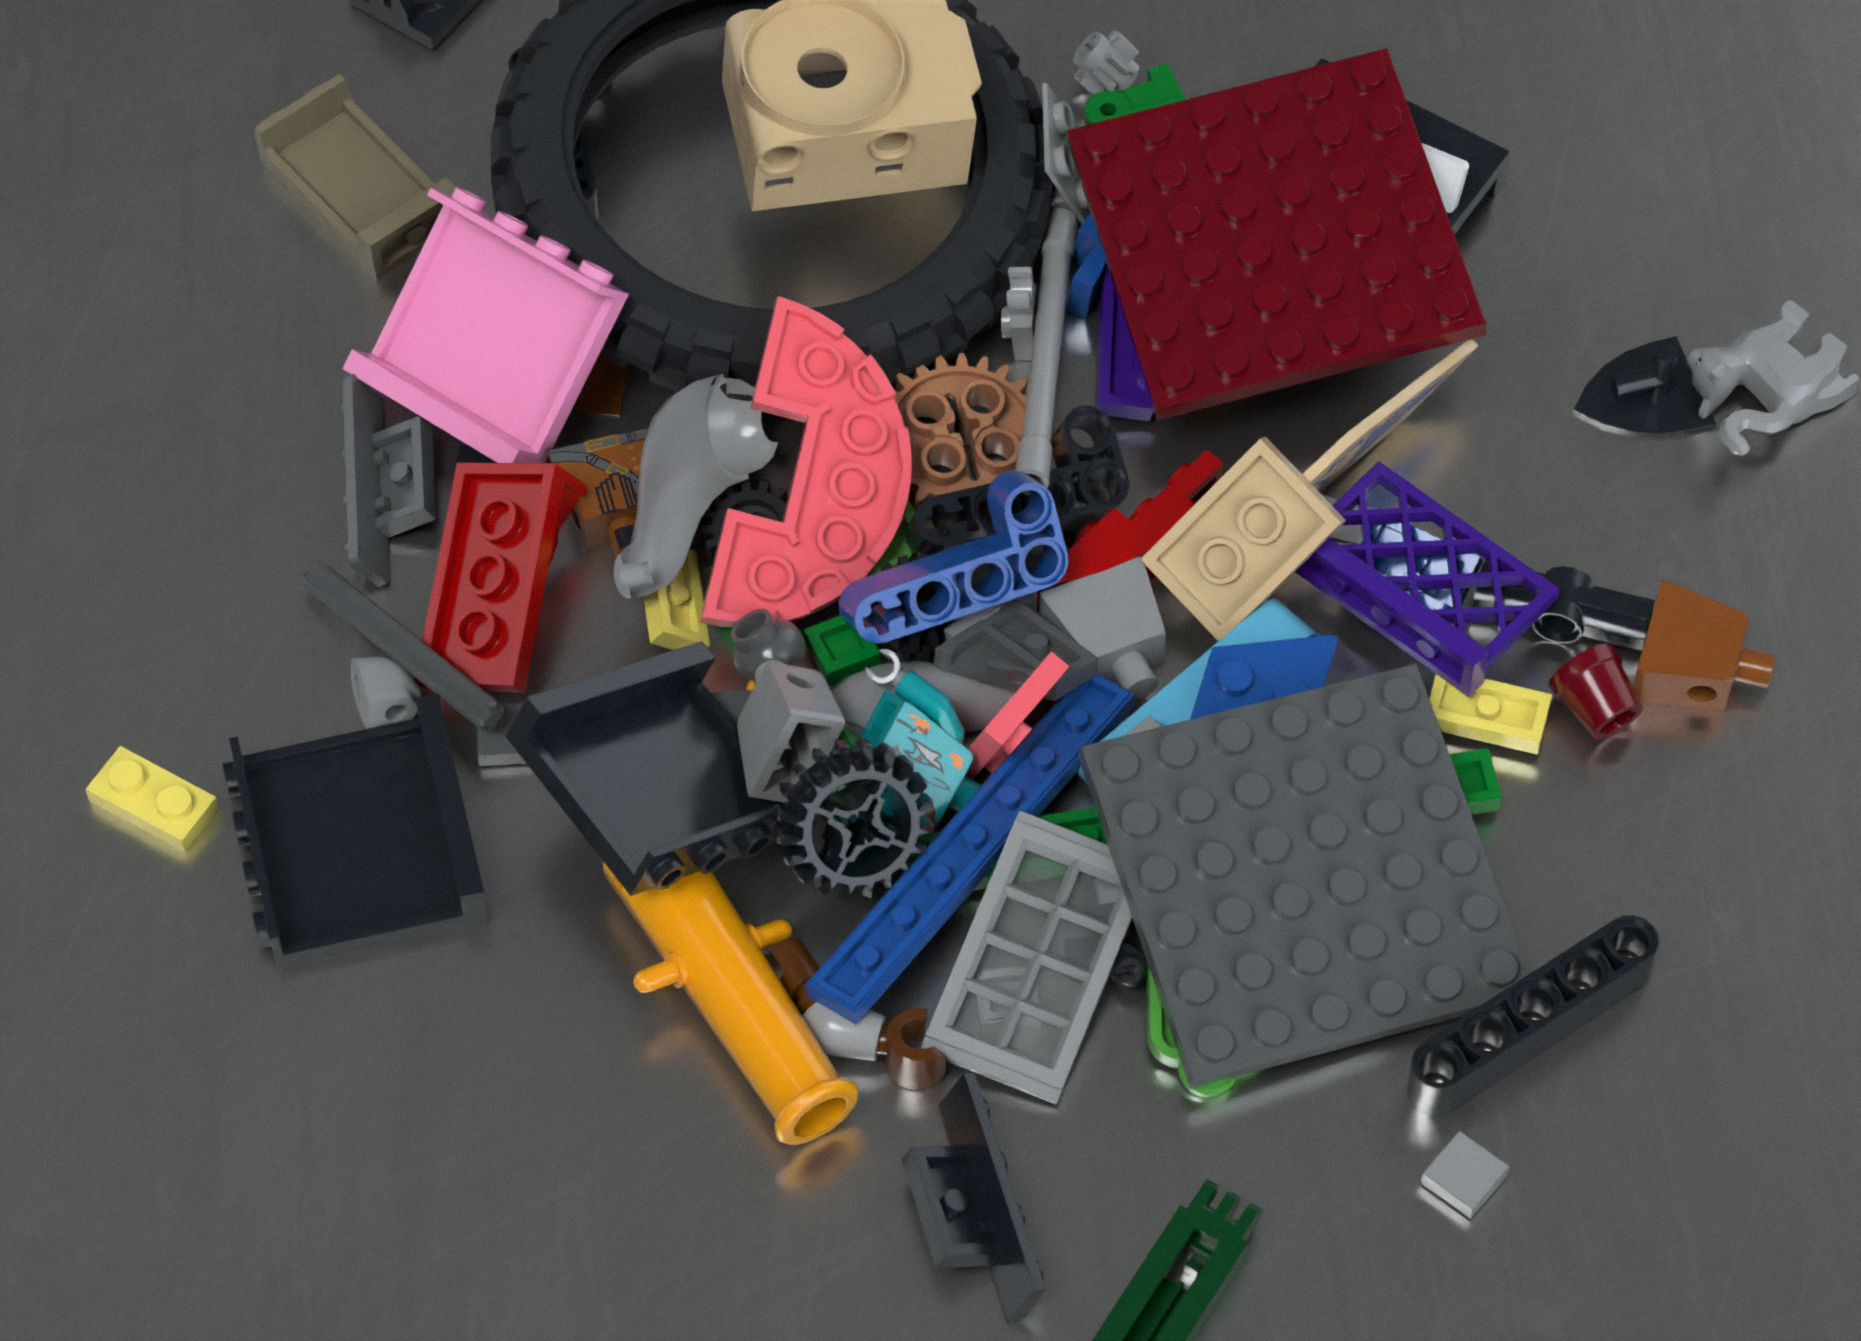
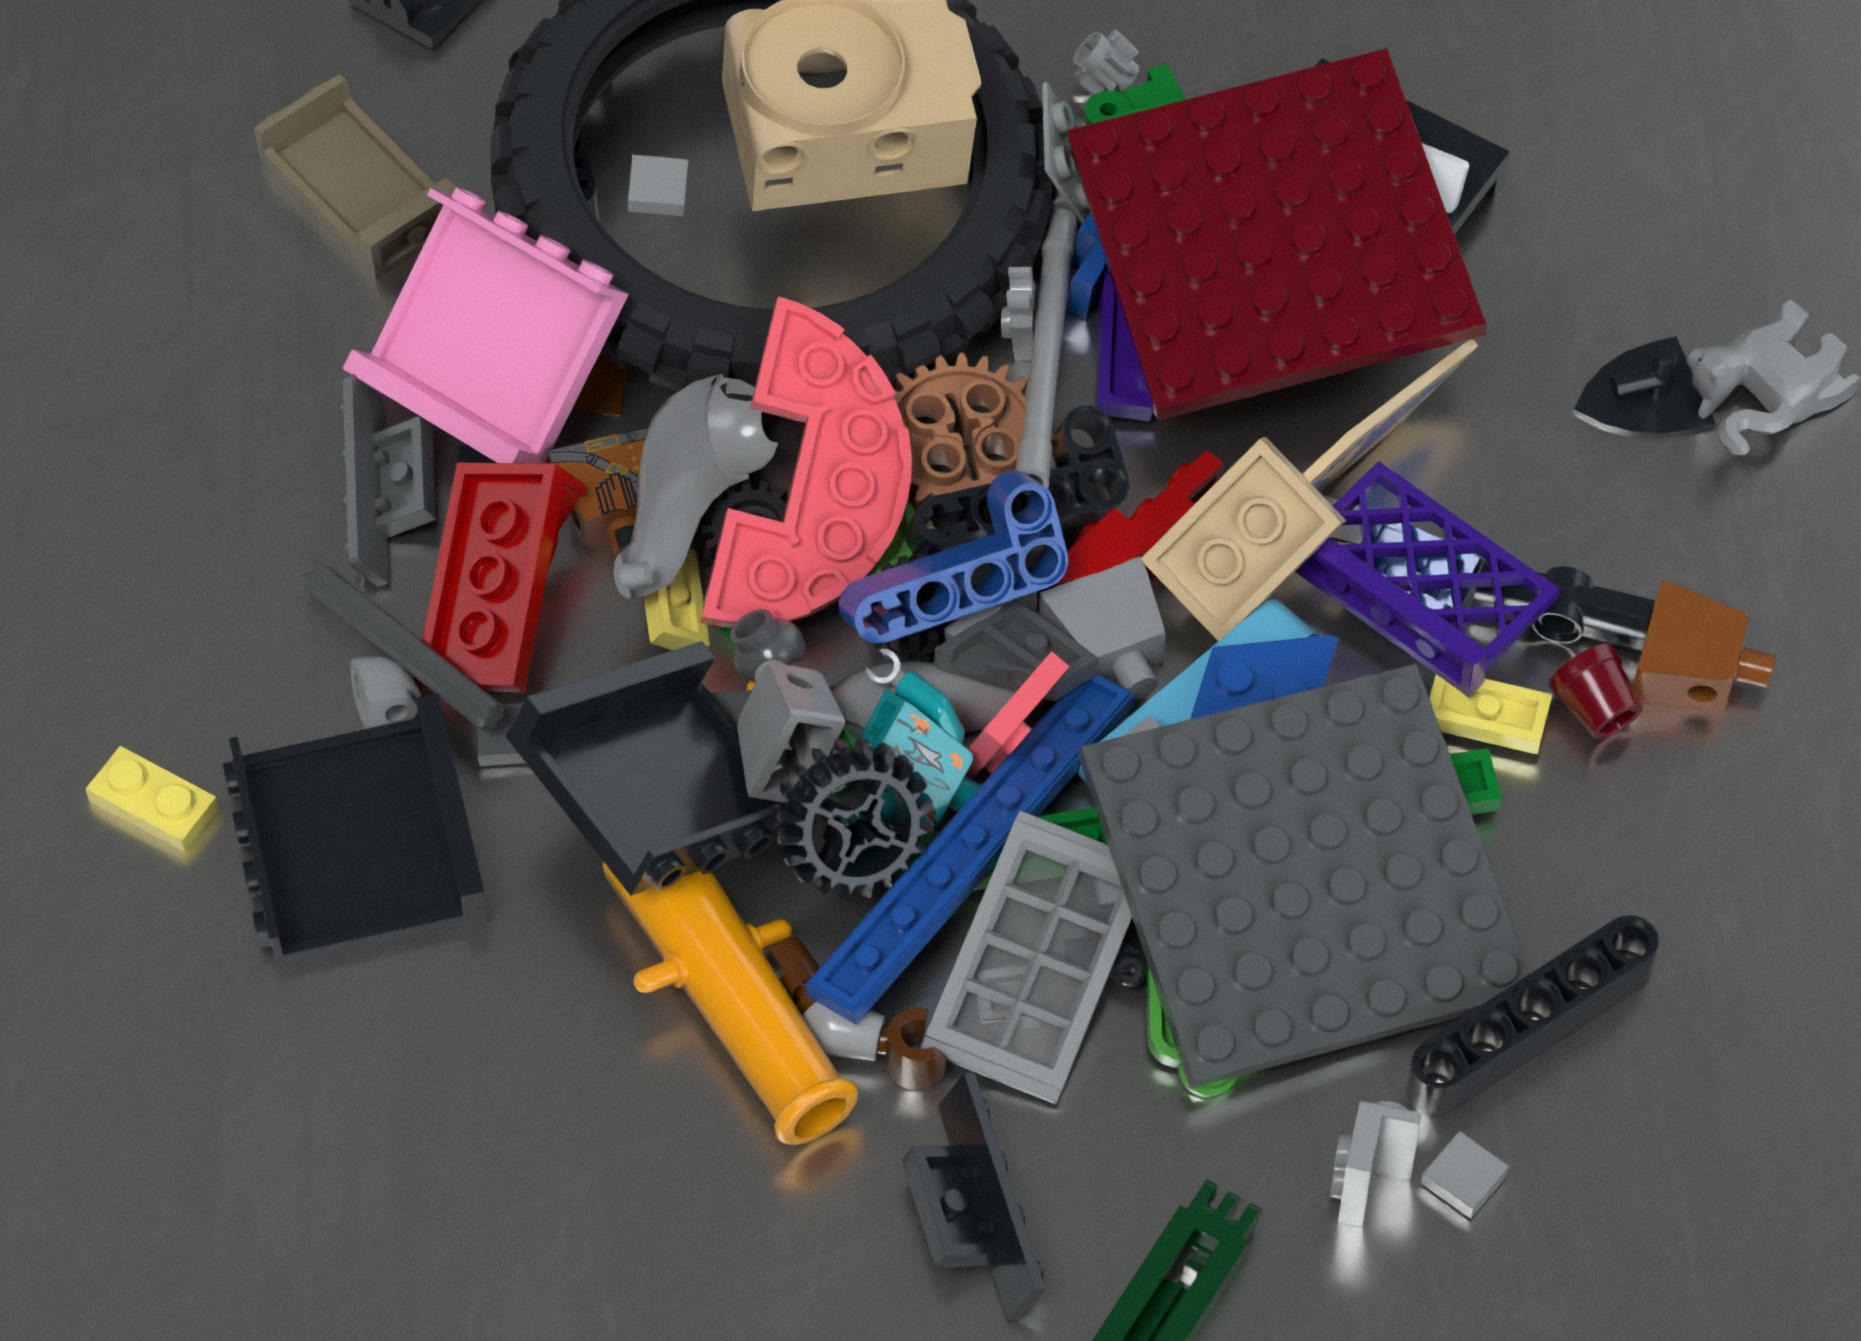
(657, 185): none -> light grey tile
(839, 649): green plate -> none
(1380, 1144): none -> light grey bracket

